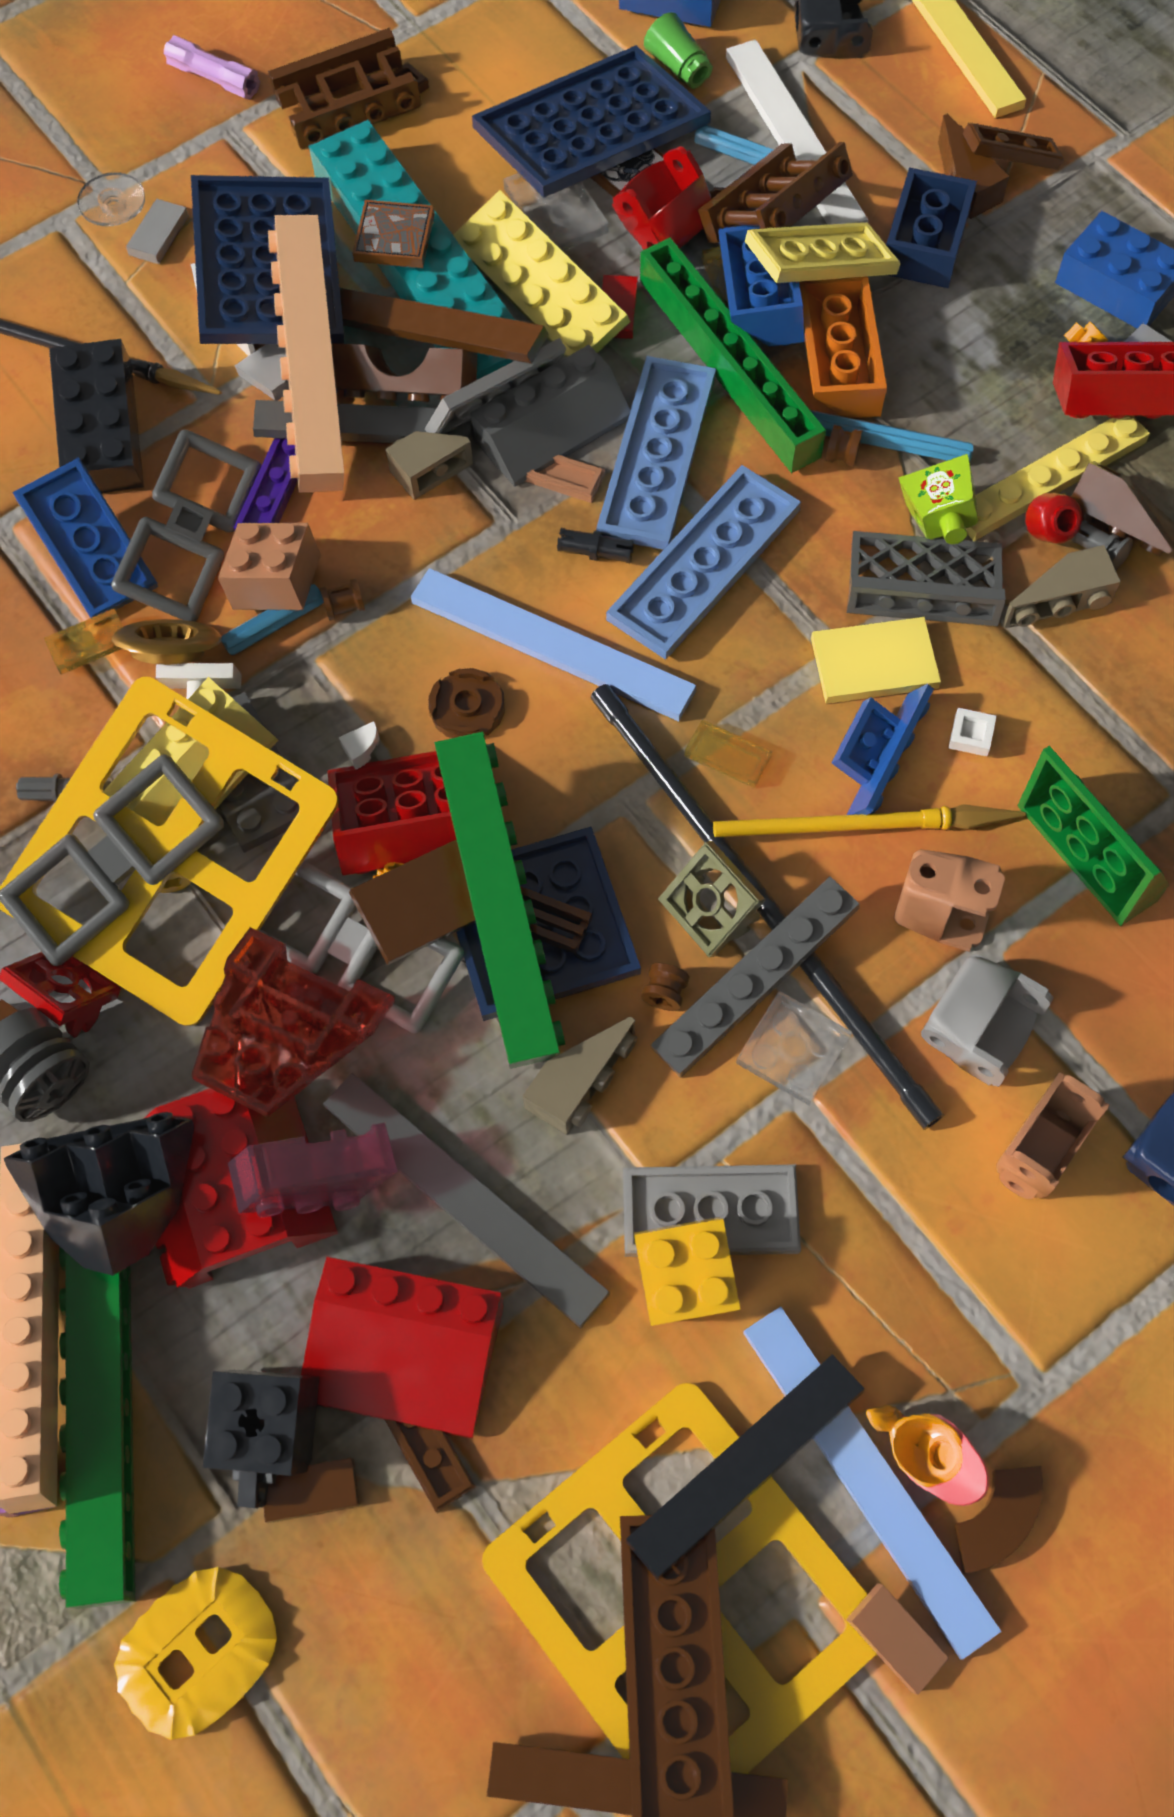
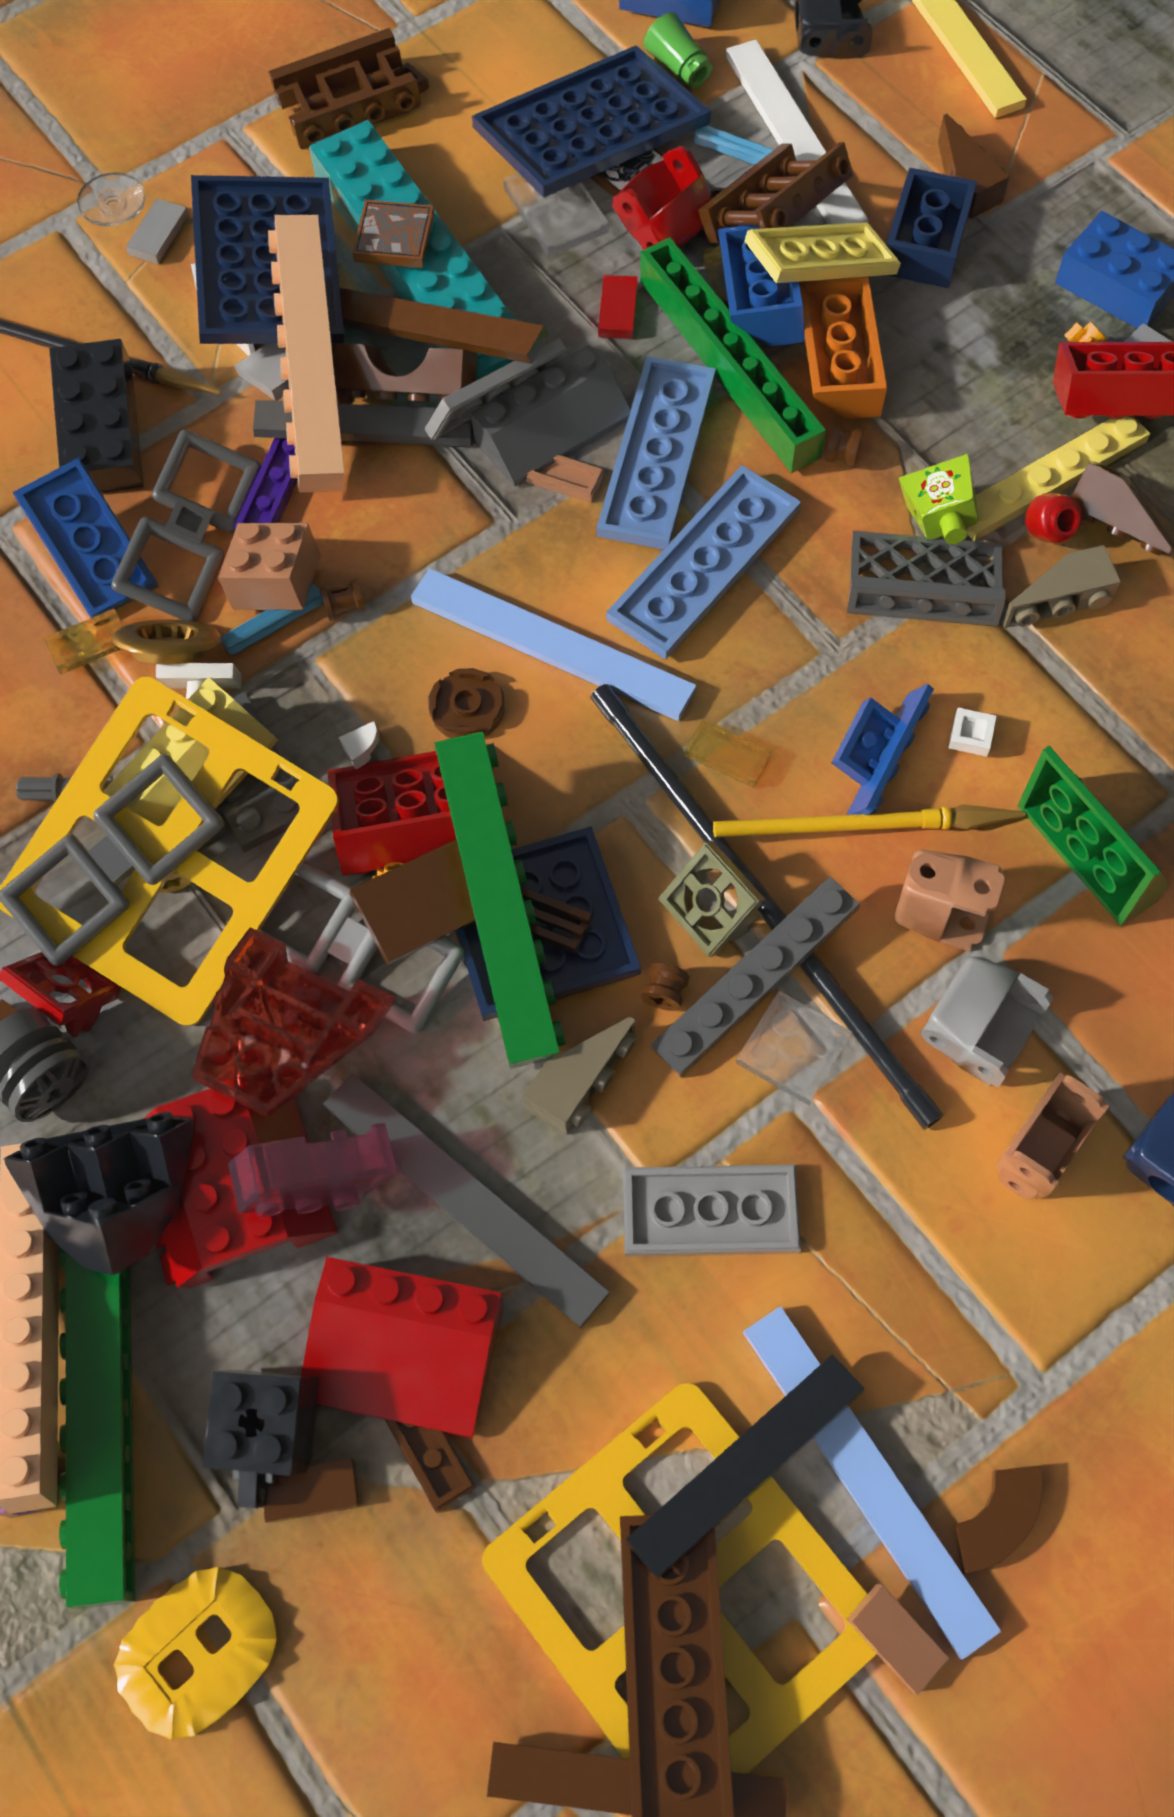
(230, 74): lavender axle -> none
(427, 460): dark tan slope -> none
(539, 277): light yellow plate -> none
(595, 545): black pin -> none
(686, 1271): yellow brick -> none
(875, 660): light yellow tile -> none
(898, 438): dark azure axle -> none
(934, 1454): light orange hair -> none
(1013, 146): reddish brown tile -> none
(1117, 550): dark grey pin -> none

